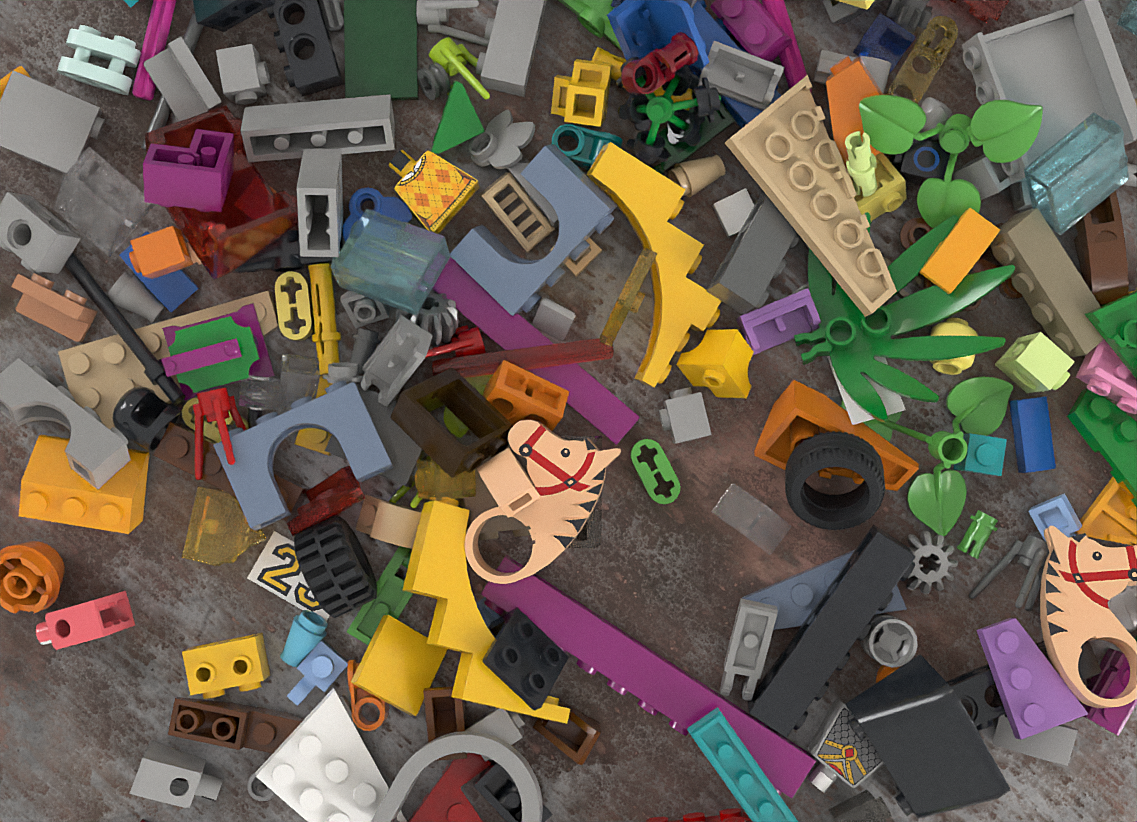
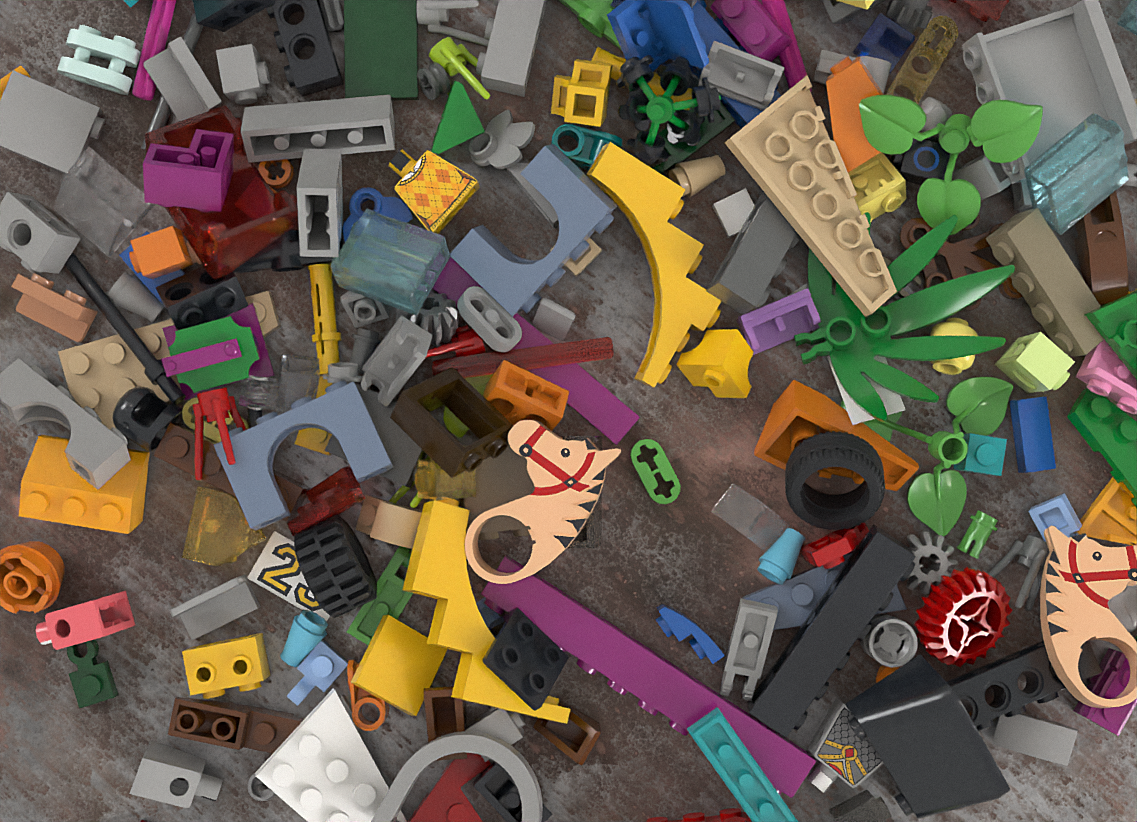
(92, 680): none -> dark green plate
(200, 298): none -> black brick
(217, 607): none -> light grey panel
(280, 182): none -> orange bush
(285, 306): light yellow beam -> none
(489, 319): none -> light grey plate
(508, 482): light nougat brick -> none
(517, 192): tan slope -> none
(629, 298): clear yellow plate -> none
(671, 58): dark red connector -> none
(681, 626): none -> blue slope
(685, 416): light grey brick -> none
(780, 559): none -> medium azure cone
(831, 547): none -> red wing
(861, 163): yellowish green pin -> none
(959, 251): light orange slope -> none
(963, 617): none -> red gear
(1026, 681): medium lavender wing -> none

